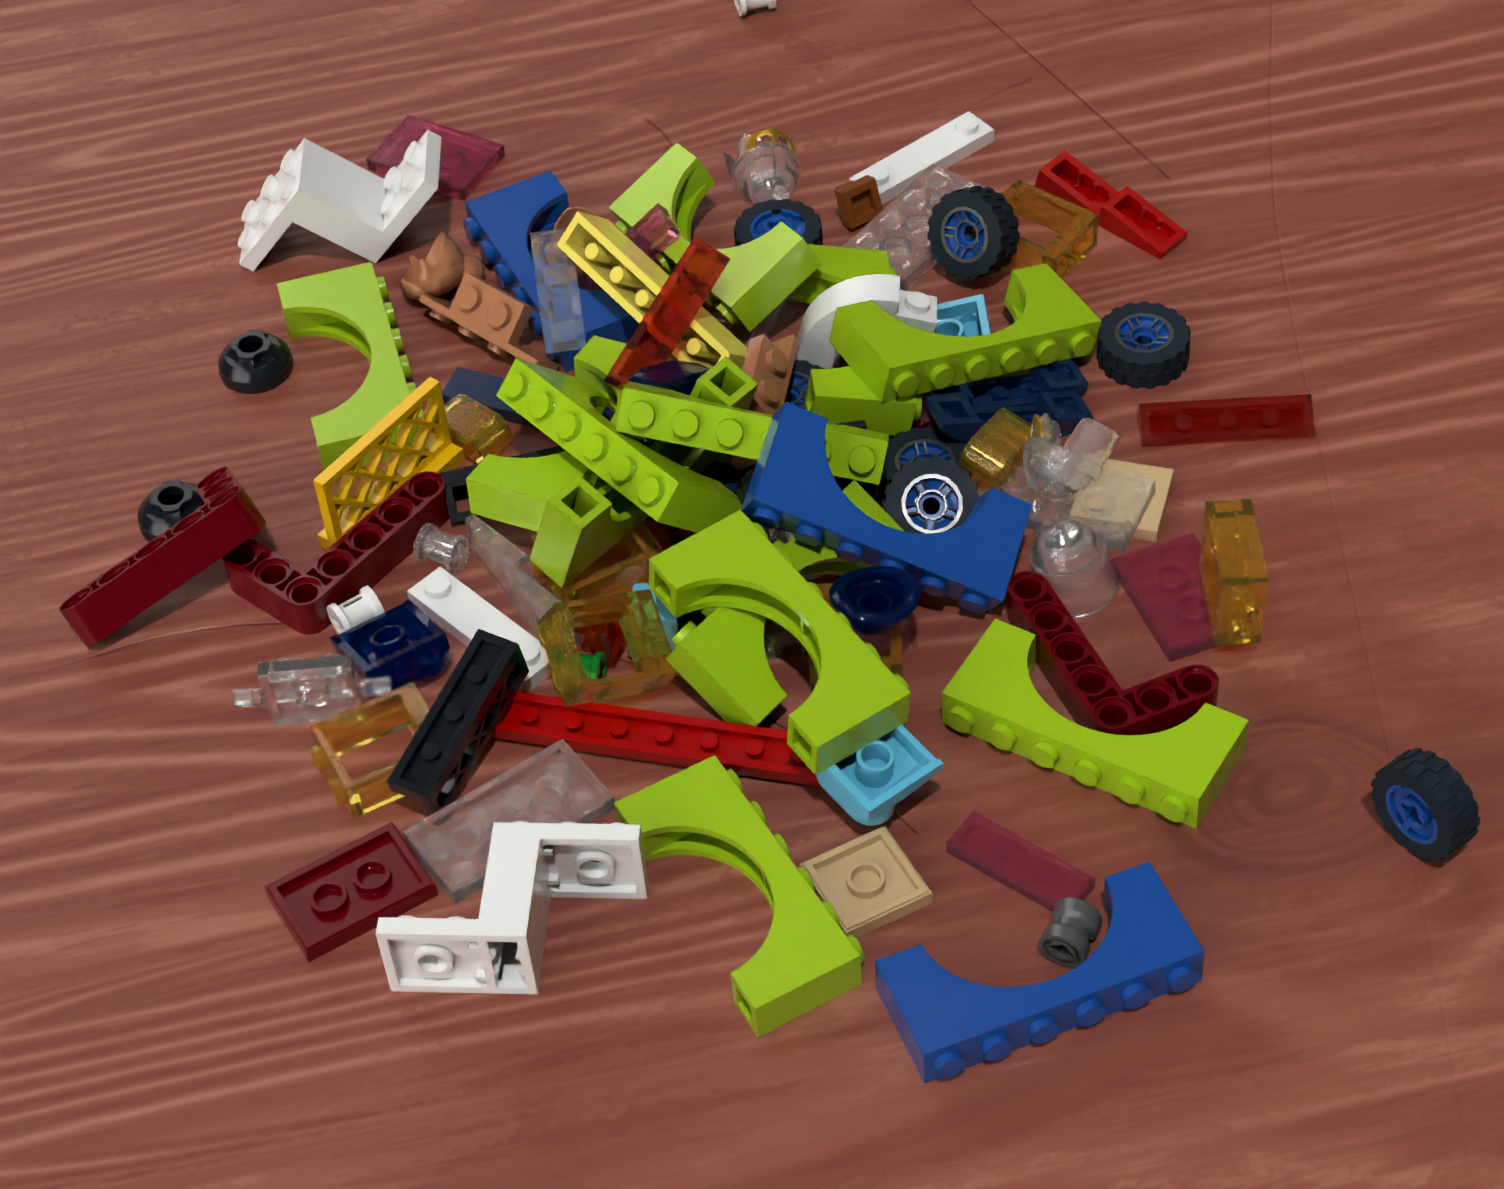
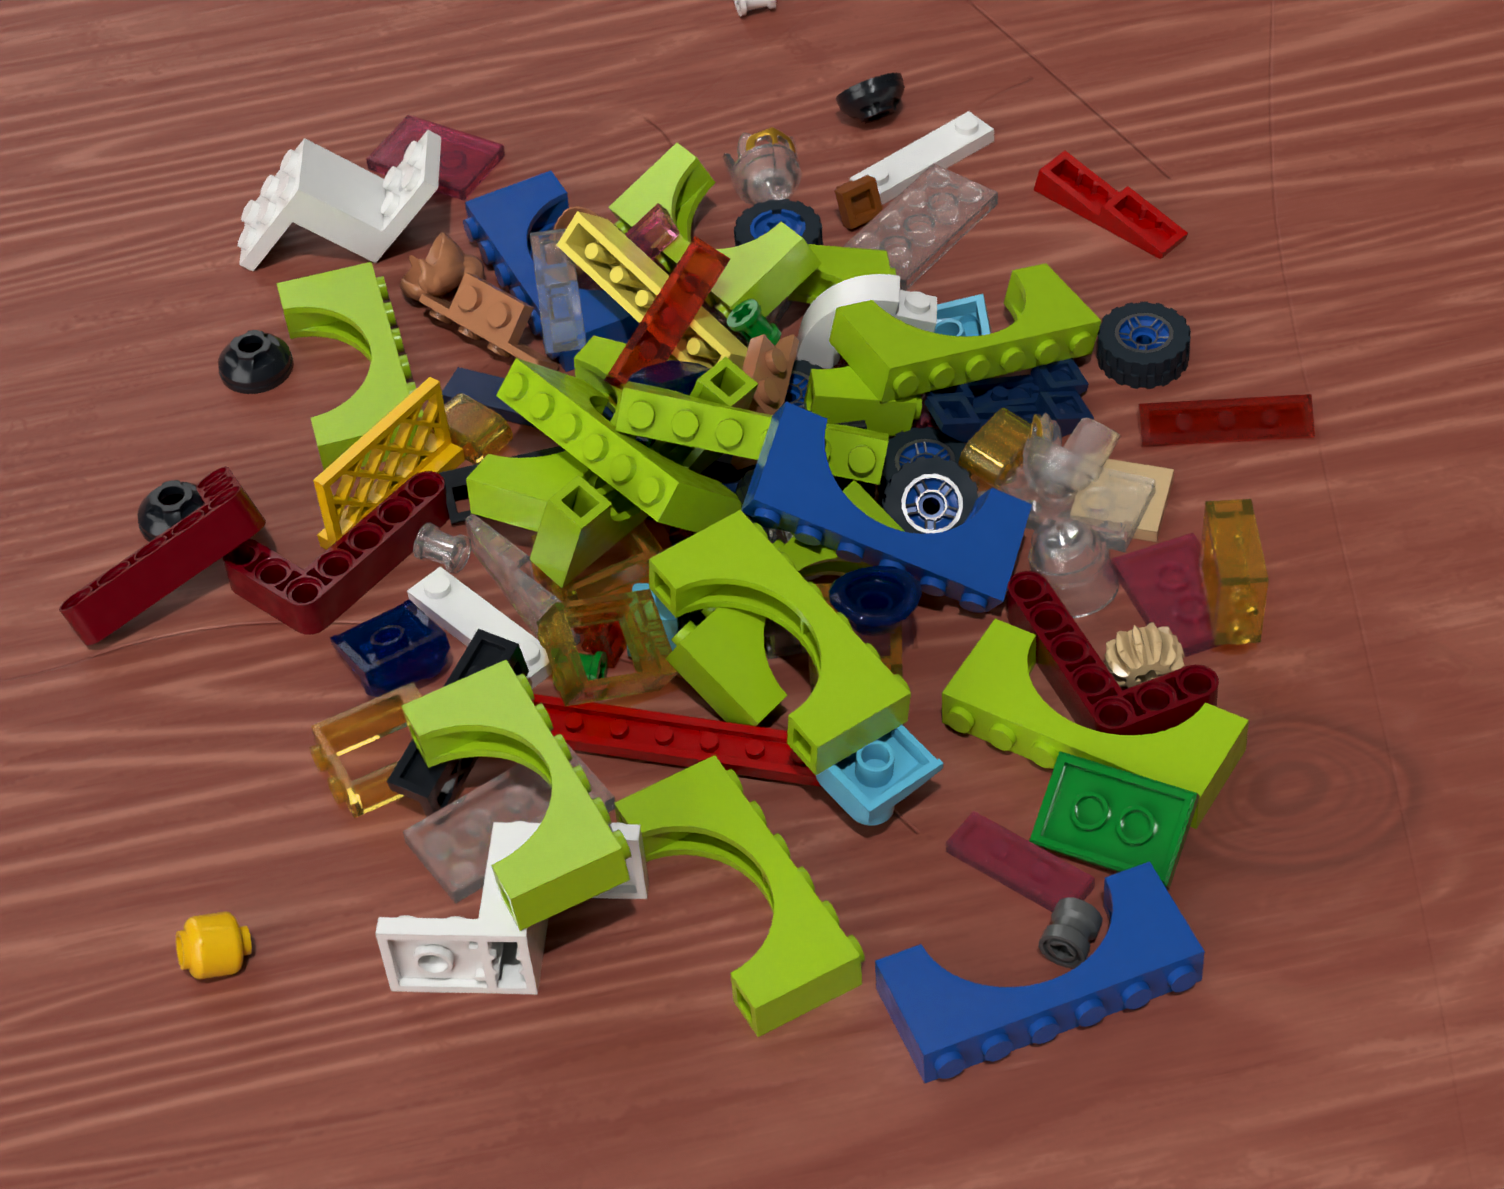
(212, 945): none -> yellow head
(310, 688): clear plate -> none
(349, 890): dark red tile -> none
(355, 610): white bush -> none
(573, 848): none -> lime arch
(750, 322): none -> green bush
(868, 882): tan tile -> none
(872, 97): none -> black piece
(964, 251): black wheel -> none
(1074, 224): clear yellow window -> none
(1113, 817): none -> green tile
(1143, 655): none -> tan gear
(1425, 804): black wheel -> none

